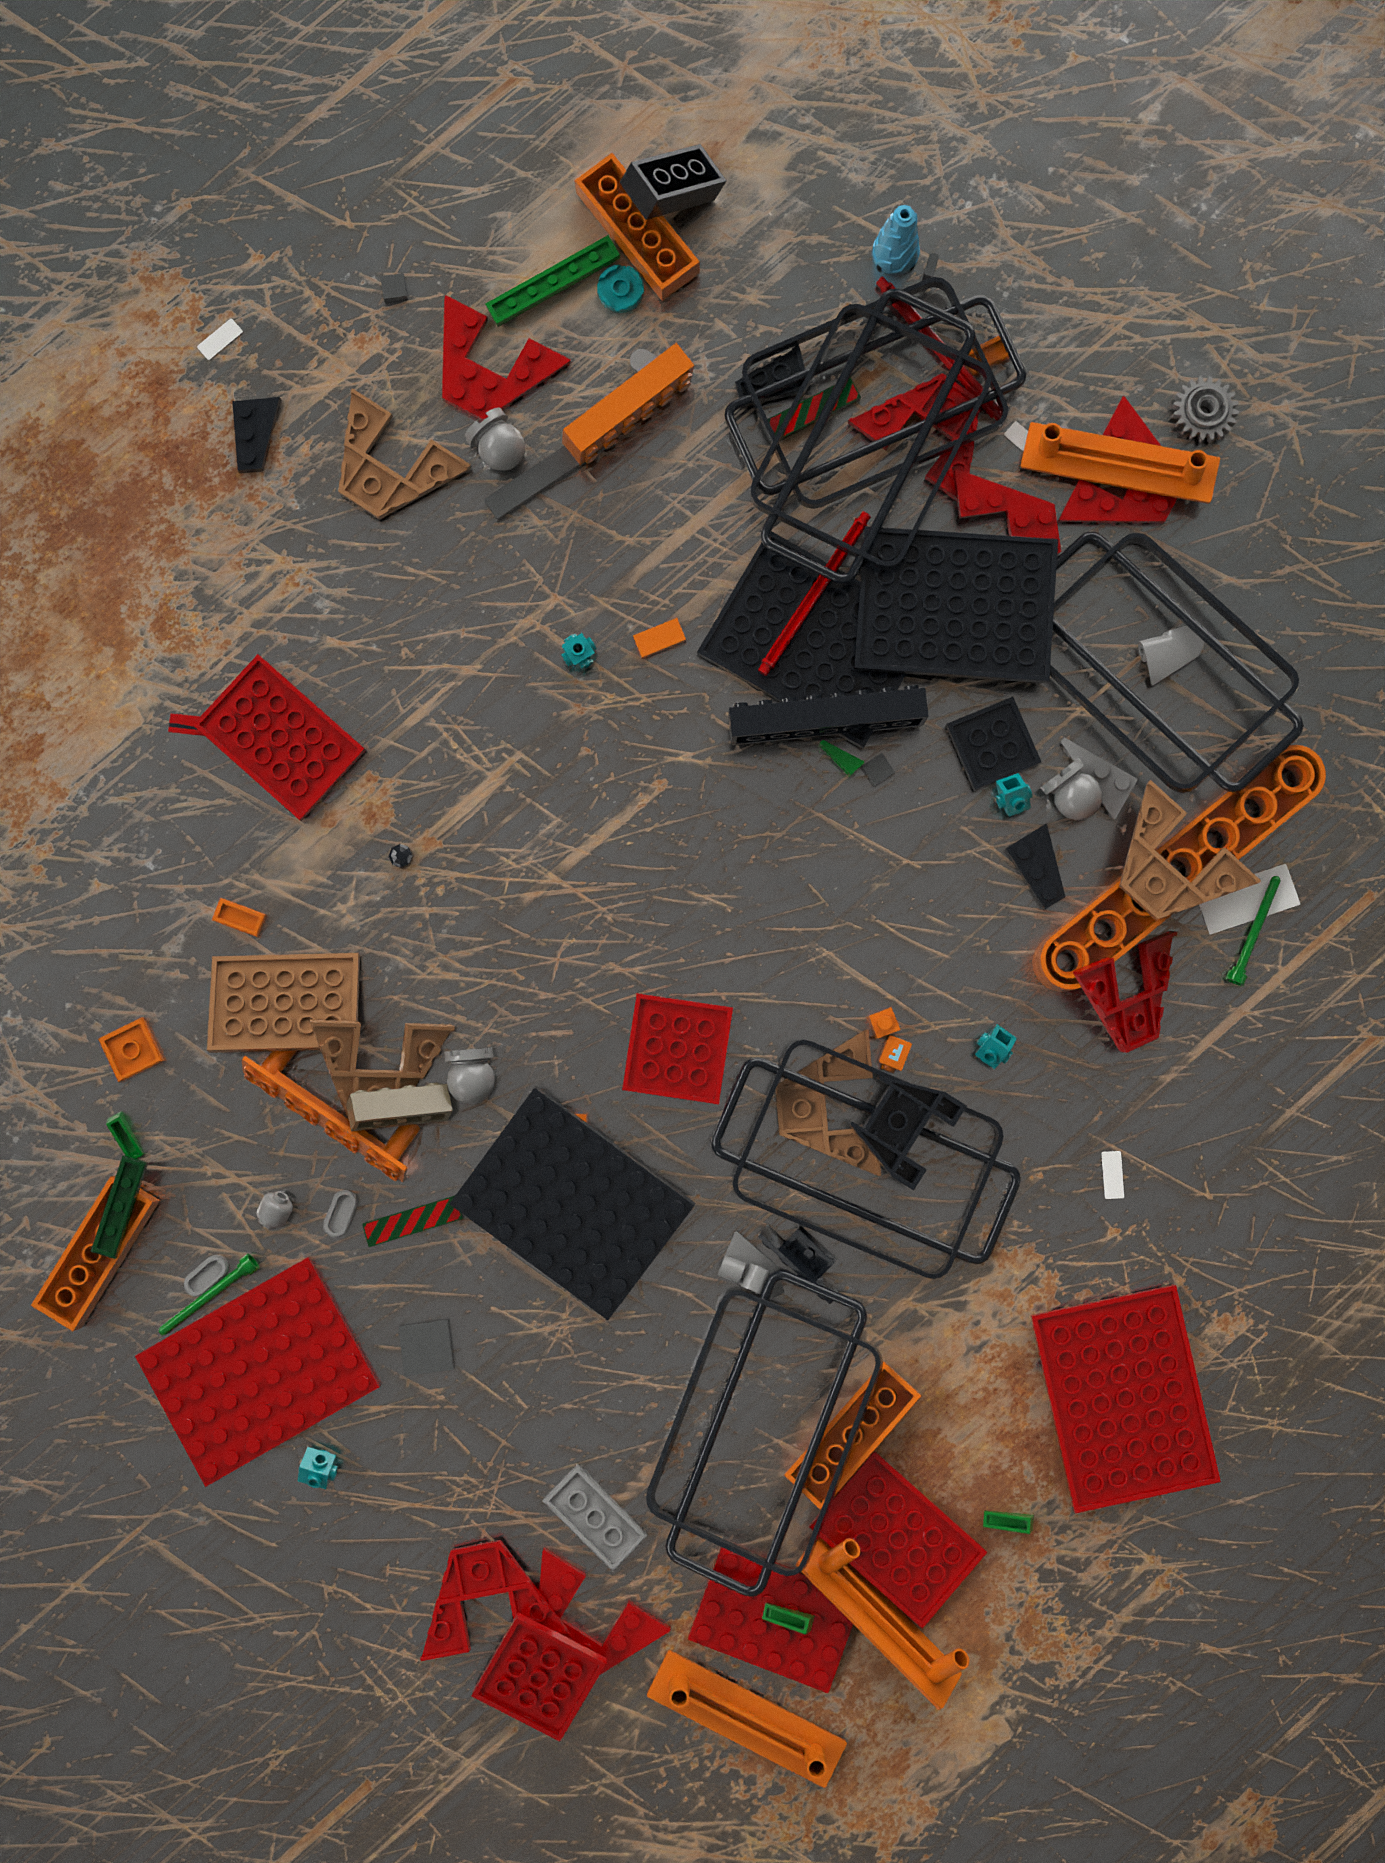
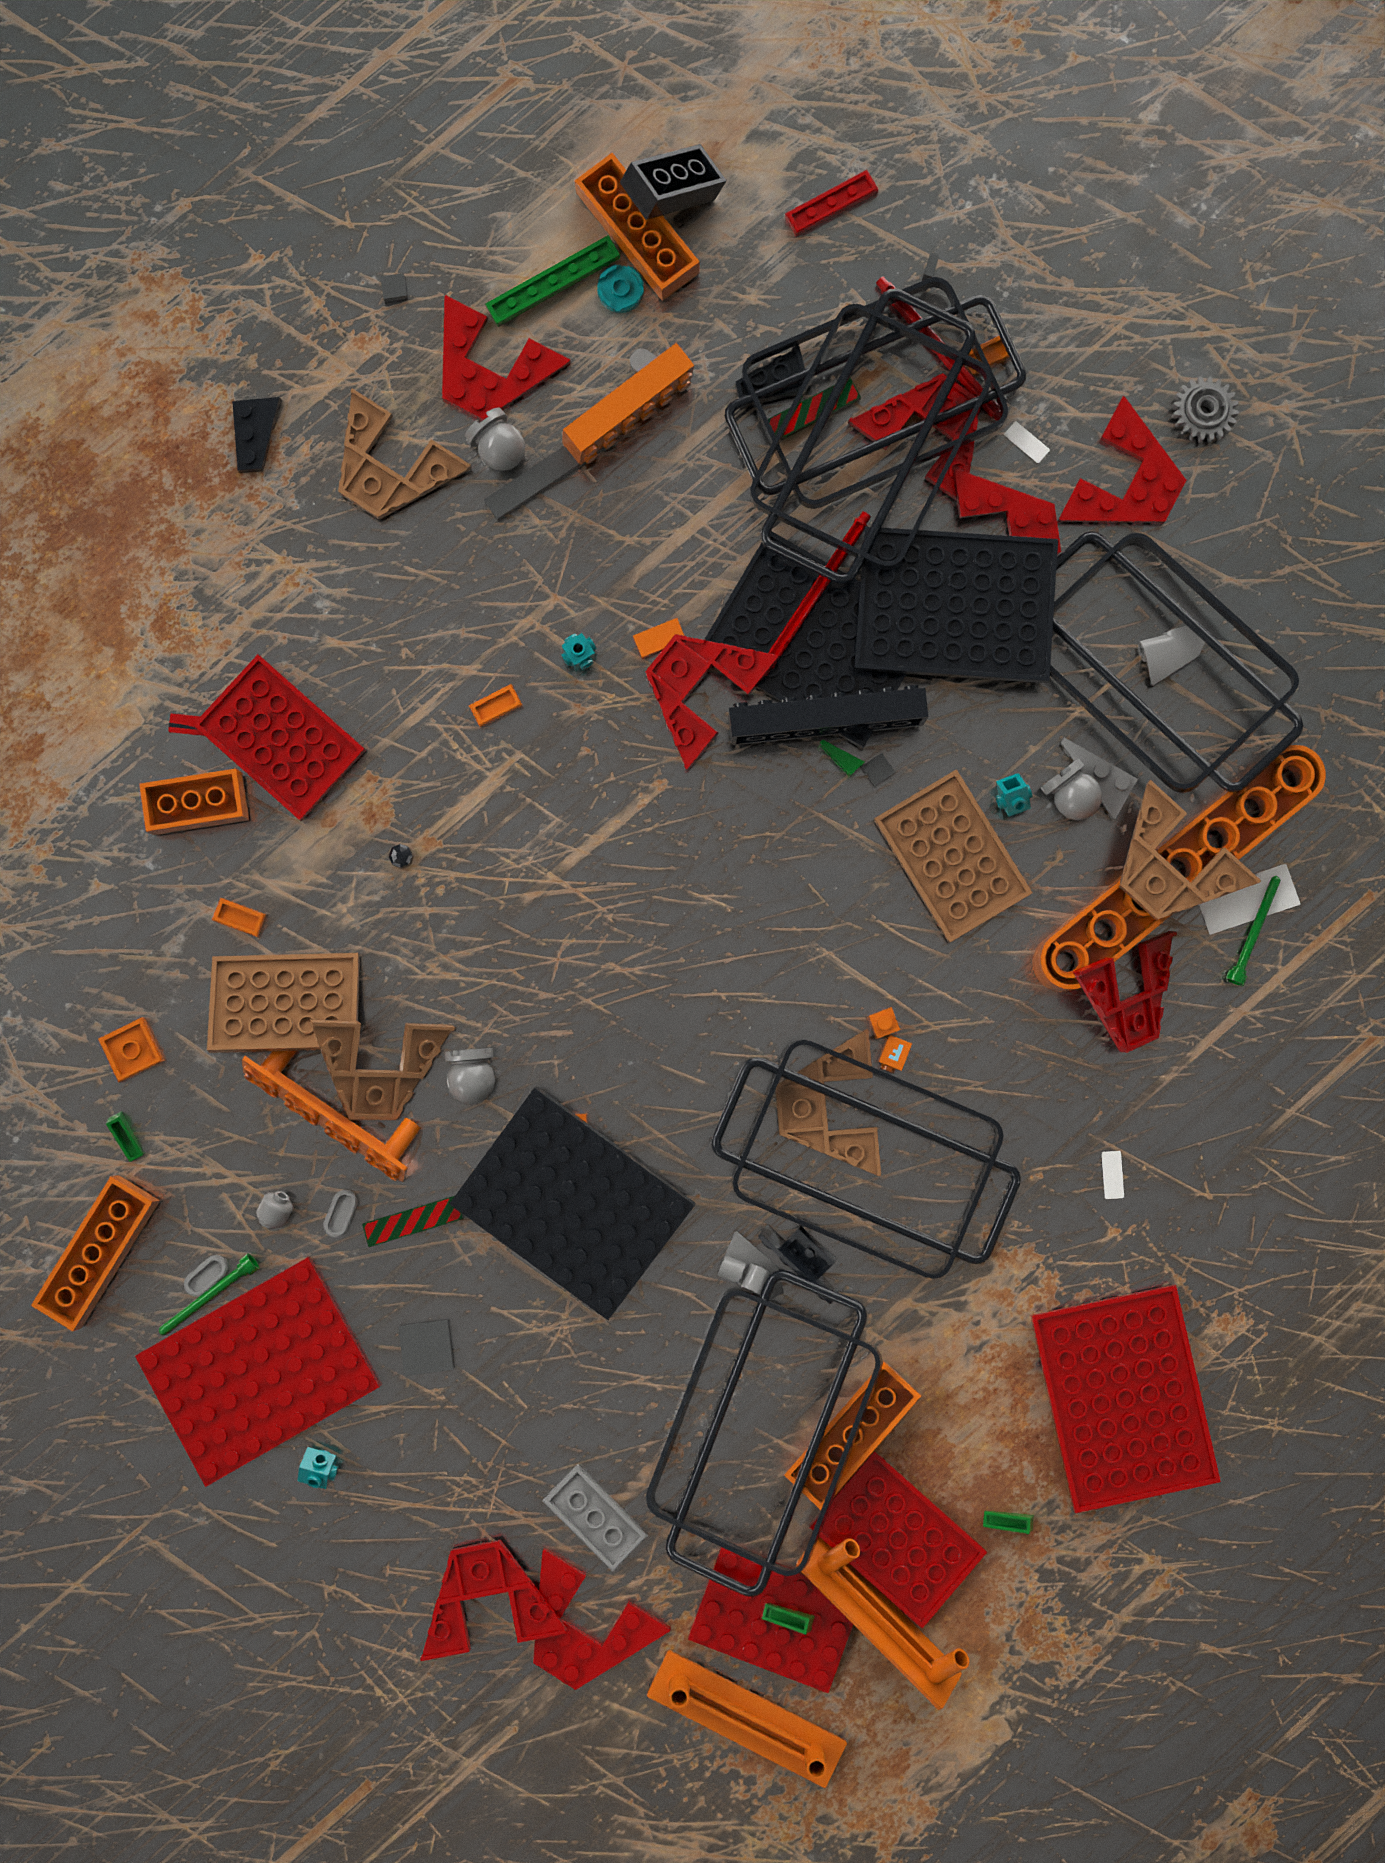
(119, 1207): dark green tile -> none
(194, 801): none -> orange brick
(219, 339): white sticker -> none
(399, 1106): brick -> none
(495, 705): none -> orange tile
(539, 1677): red plate -> none
(677, 1048): red plate -> none
(681, 669): none -> red wing
(831, 203): none -> red tile
(897, 243): medium azure cone -> none
(899, 1121): black wedge -> none
(952, 856): none -> medium nougat plate
(993, 743): black plate -> none
(995, 1046): teal brick -> none
(1038, 866): black wing -> none
(1120, 462): orange piece -> none

